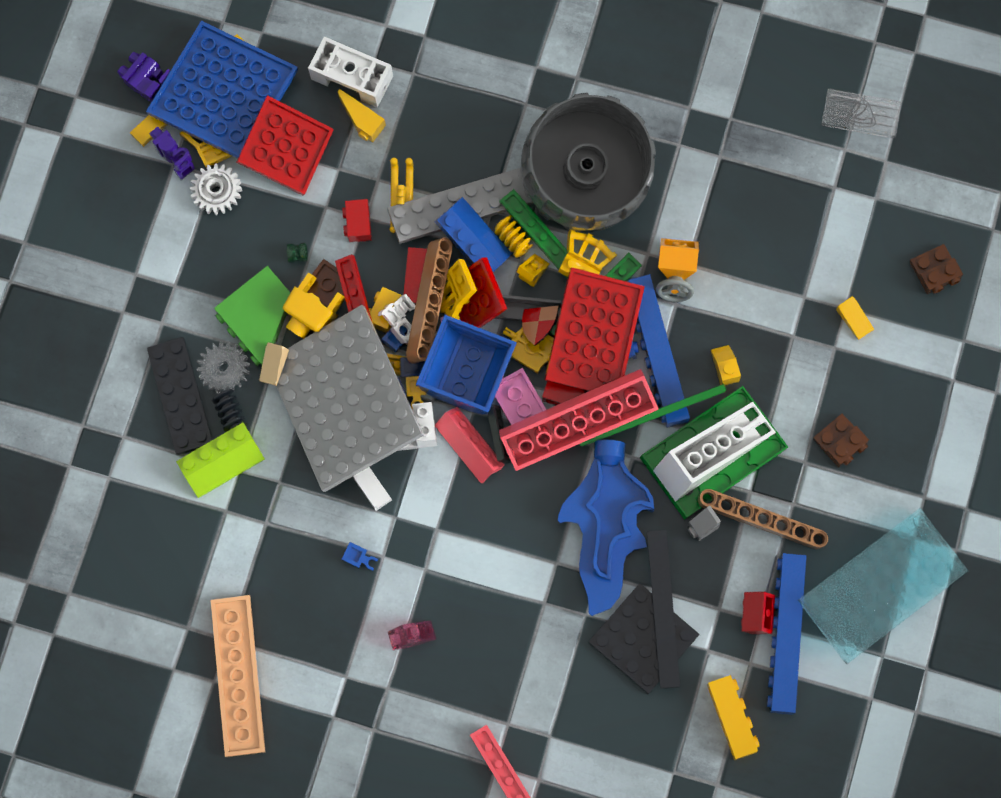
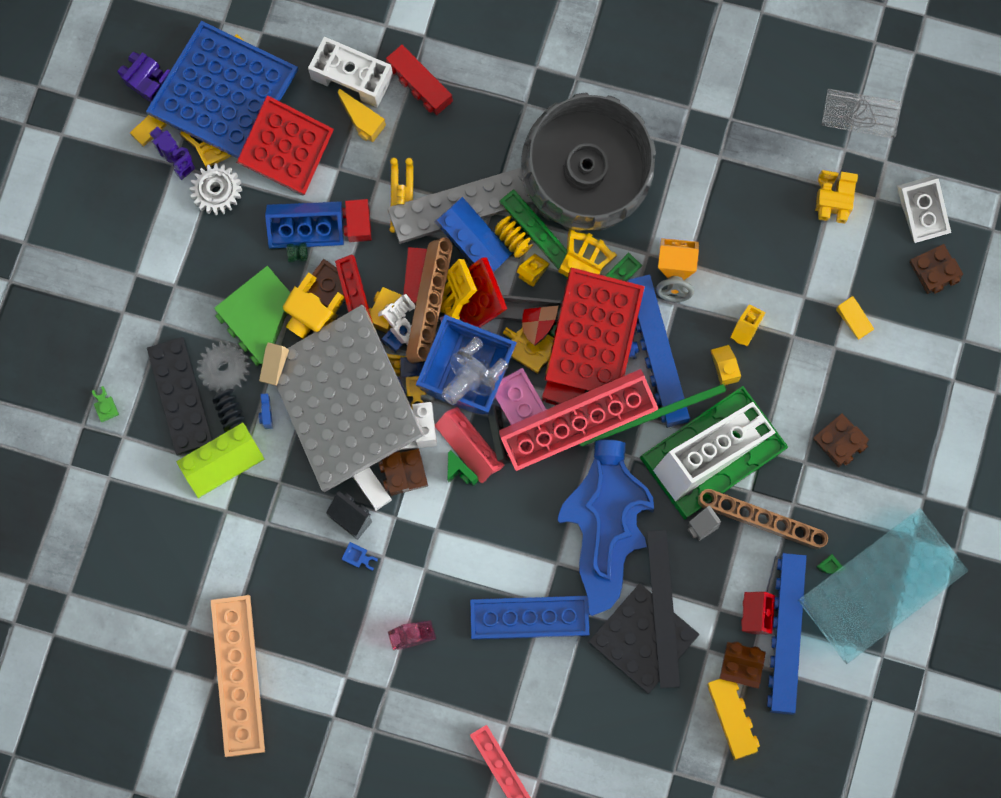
(105, 407): none -> bright green plate
(265, 416): none -> blue plate
(305, 222): none -> blue slope
(348, 515): none -> black slope
(403, 472): none -> reddish brown plate
(419, 80): none -> red brick
(456, 466): none -> green slope
(472, 374): none -> clear piece
(529, 617): none -> blue plate
(742, 664): none -> reddish brown plate
(747, 325): none -> yellow slope
(829, 565): none -> green tile
(838, 201): none -> yellow hips
(924, 208): none -> white slope

